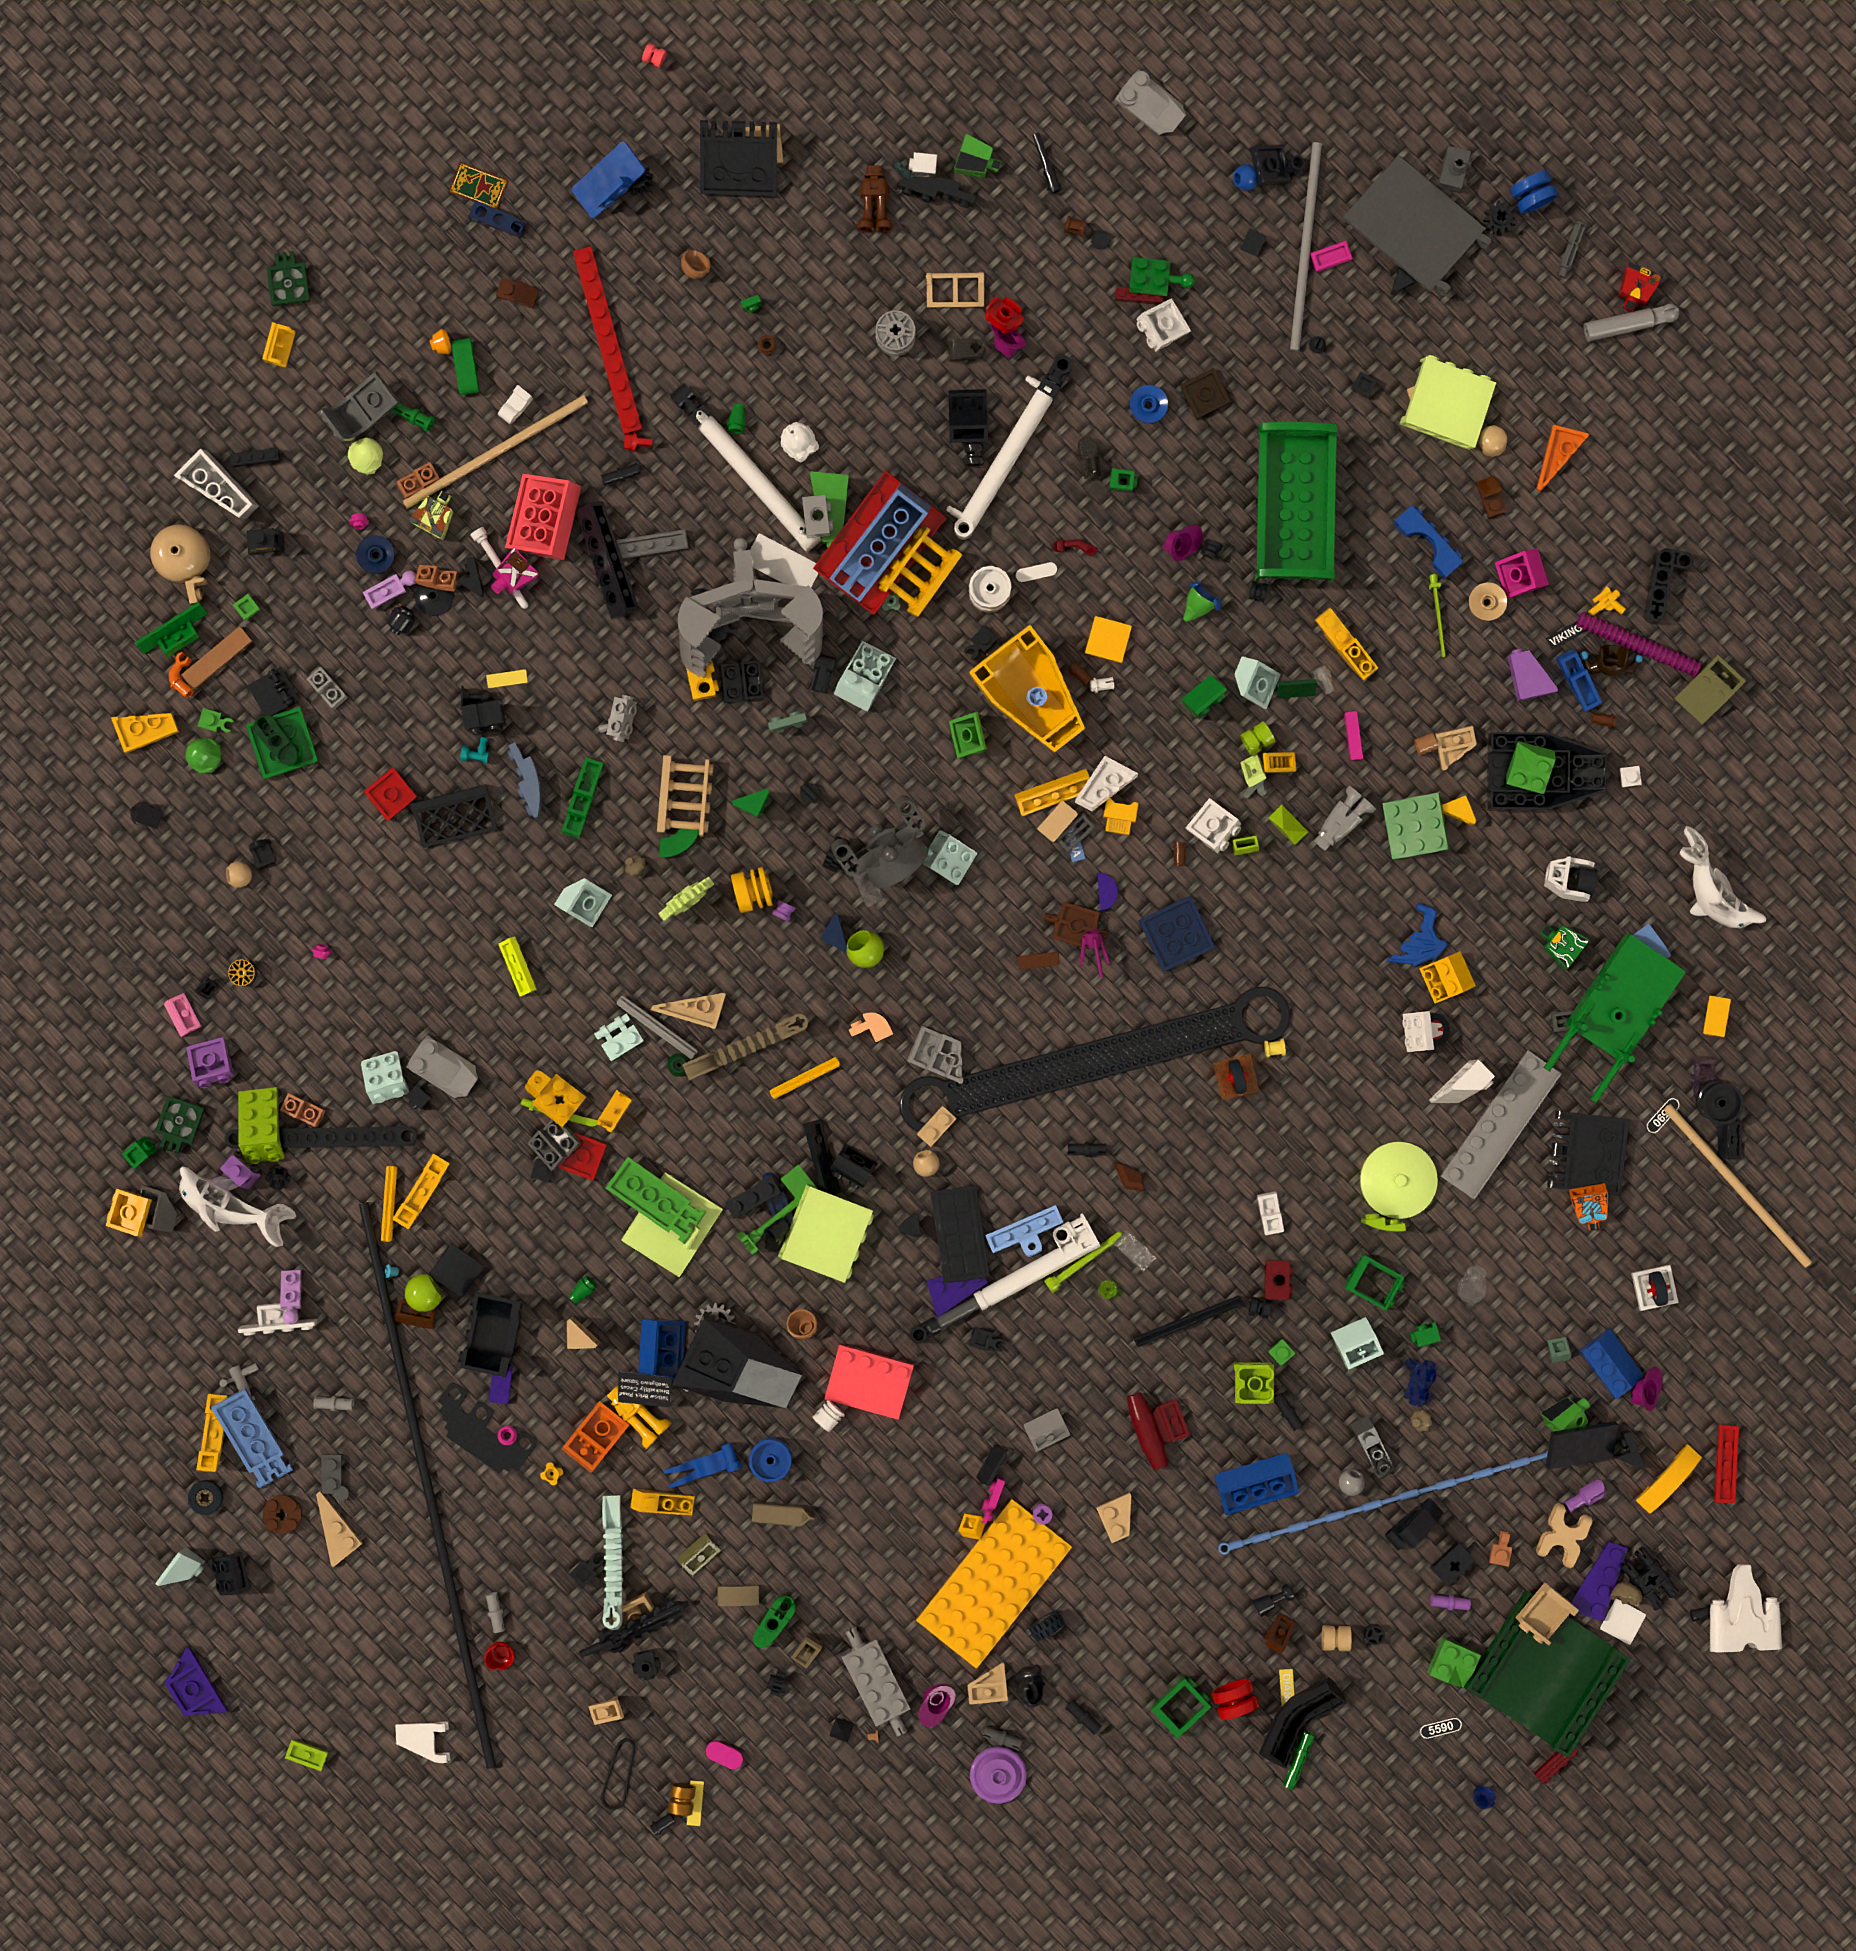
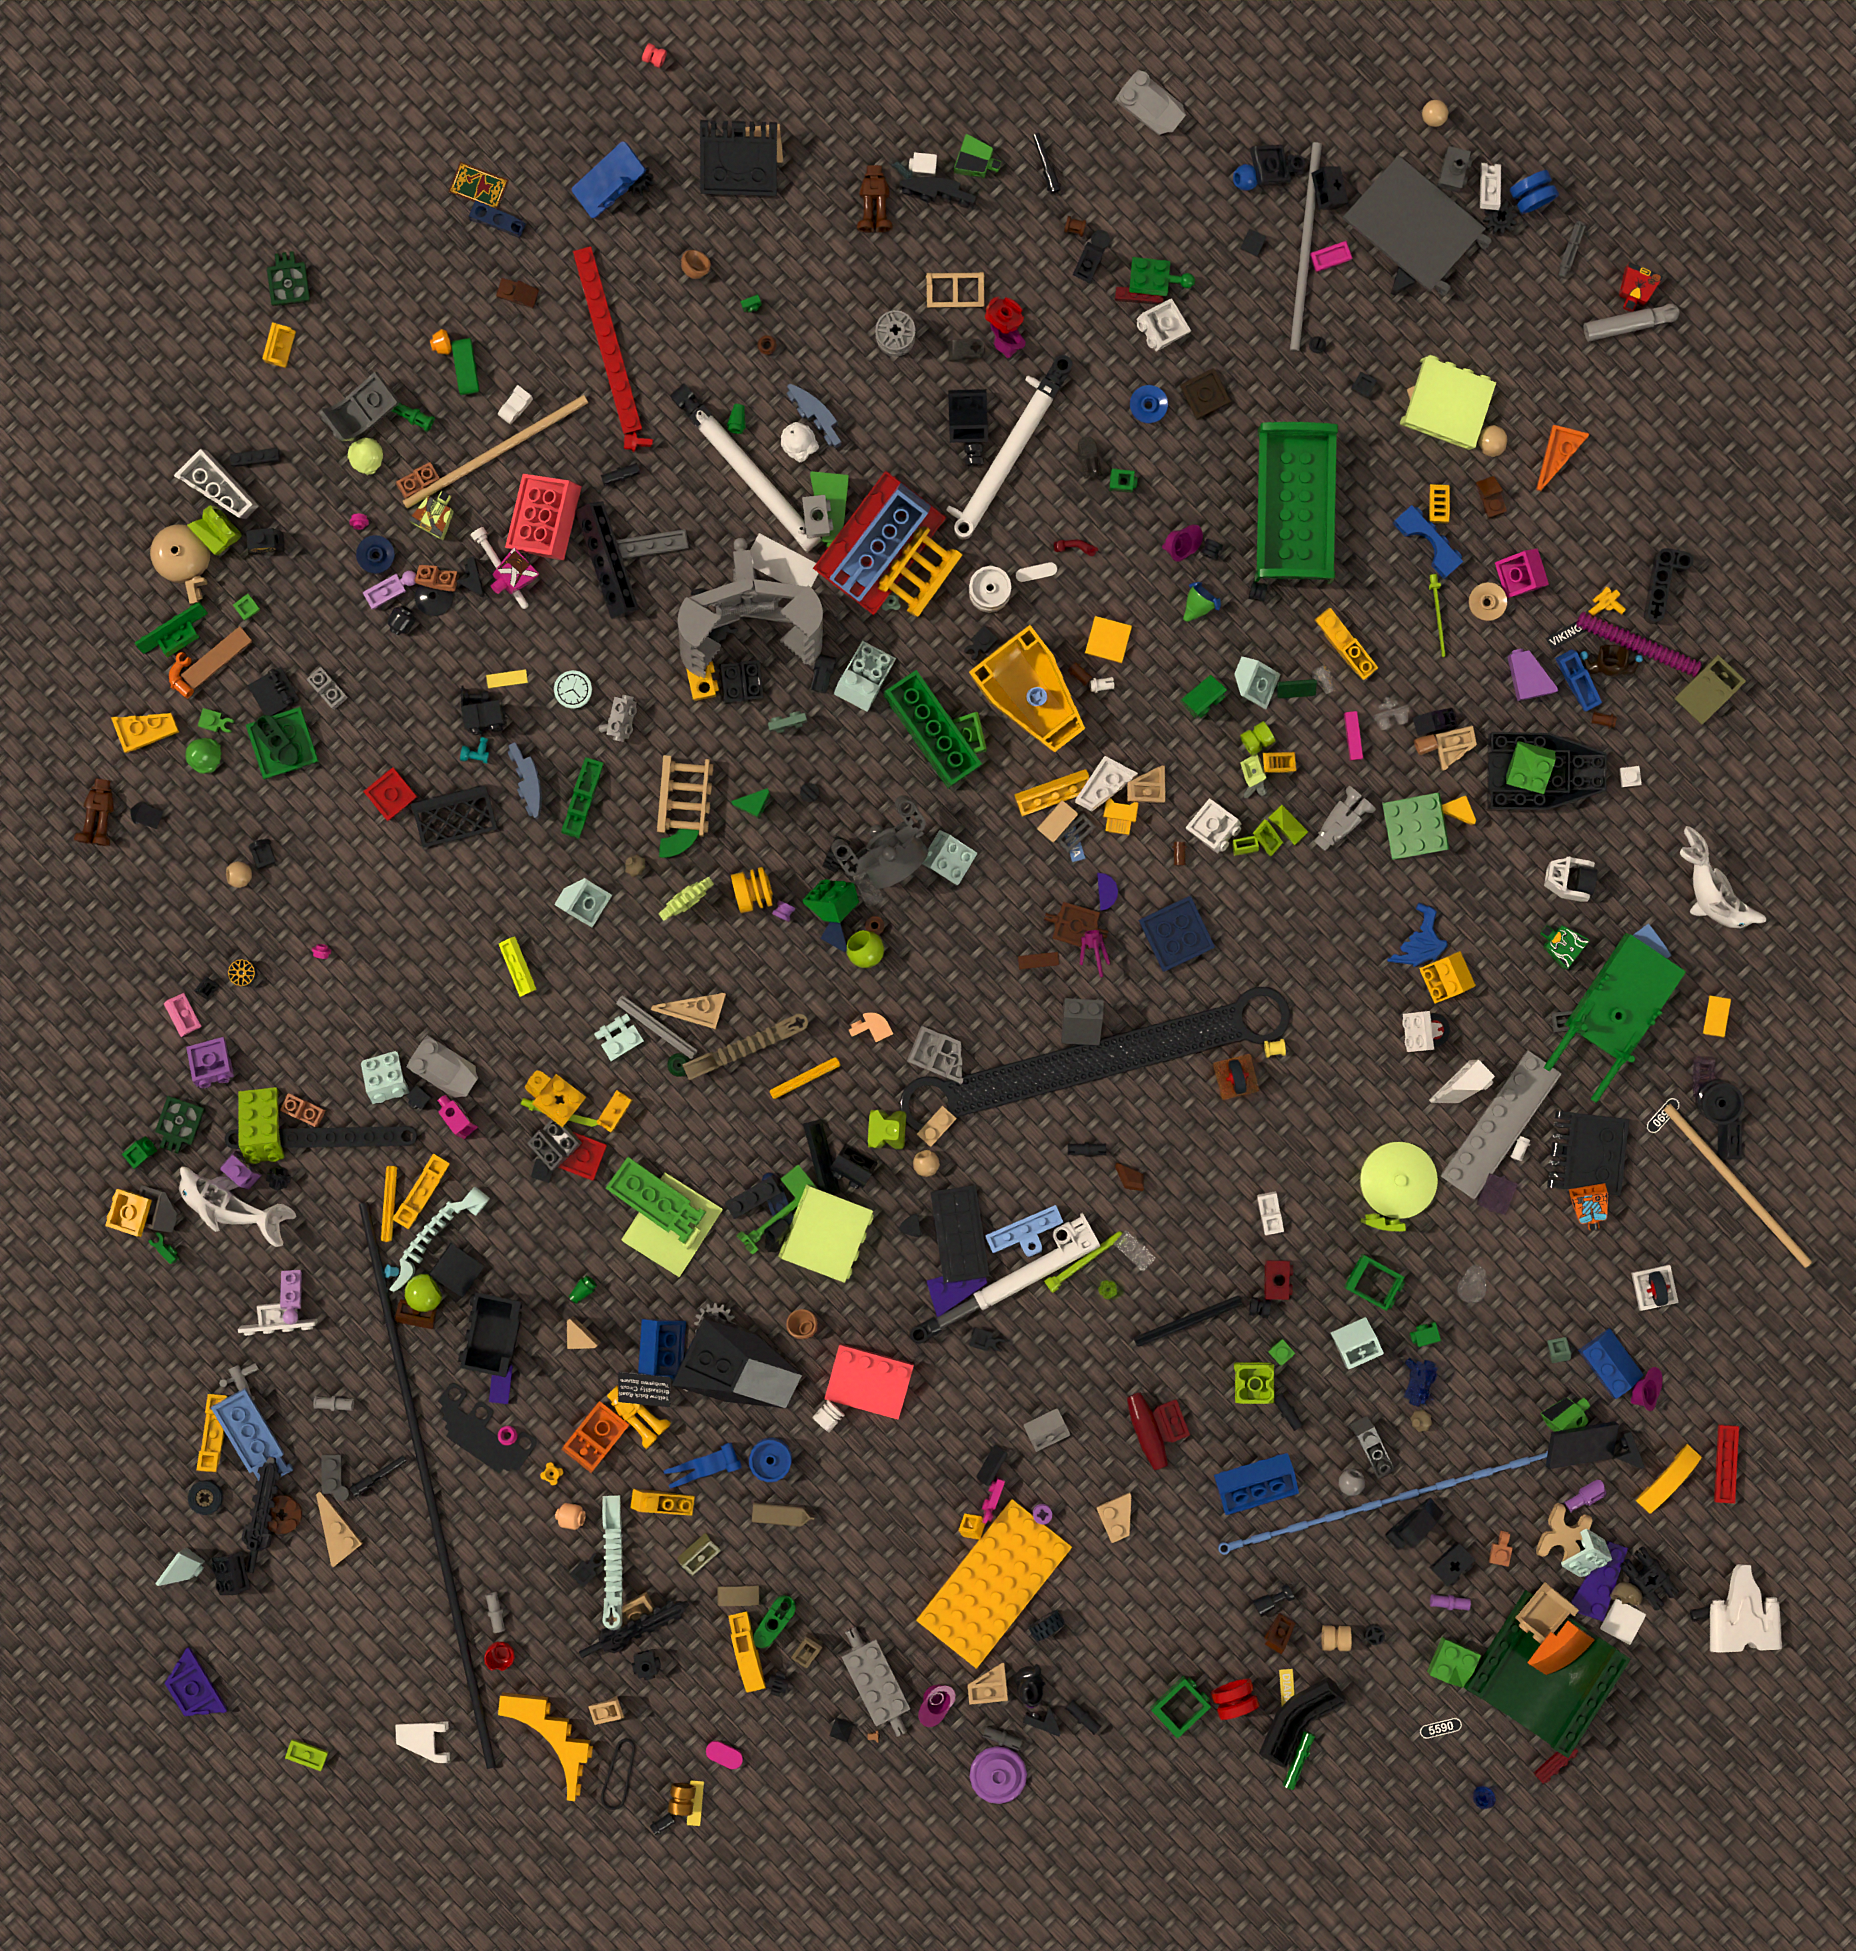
(101, 801): none -> reddish brown piece
(167, 1252): none -> green plate
(215, 530): none -> lime piece
(256, 1534): none -> black bar
(369, 1480): none -> black pin
(460, 1122): none -> dark pink torso
(473, 1202): none -> light aqua piece
(555, 1730): none -> yellow arch
(570, 1516): none -> light nougat head
(573, 689): none -> light aqua tile
(746, 1652): none -> yellow slope
(812, 407): none -> sand blue slope
(832, 900): none -> green slope
(875, 919): none -> reddish brown plate
(886, 1129): none -> lime piece
(932, 729): none -> green slope
(1047, 1724): none -> black slope
(1082, 1021): none -> dark grey slope
(1088, 262): none -> black slope
(1148, 787): none -> tan wing
(1267, 837): none -> lime slope
(1329, 187): none -> black brick
(1383, 718): none -> clear hips
(1435, 113): none -> tan piece
(1435, 721): none -> black slope
(1439, 519): none -> yellow slope
(1490, 186): none -> white plate
(1497, 1194): none -> clear purple piece
(1520, 1148): none -> white pin
(1560, 1649): none -> orange slope
(1594, 1556): none -> light aqua bracket

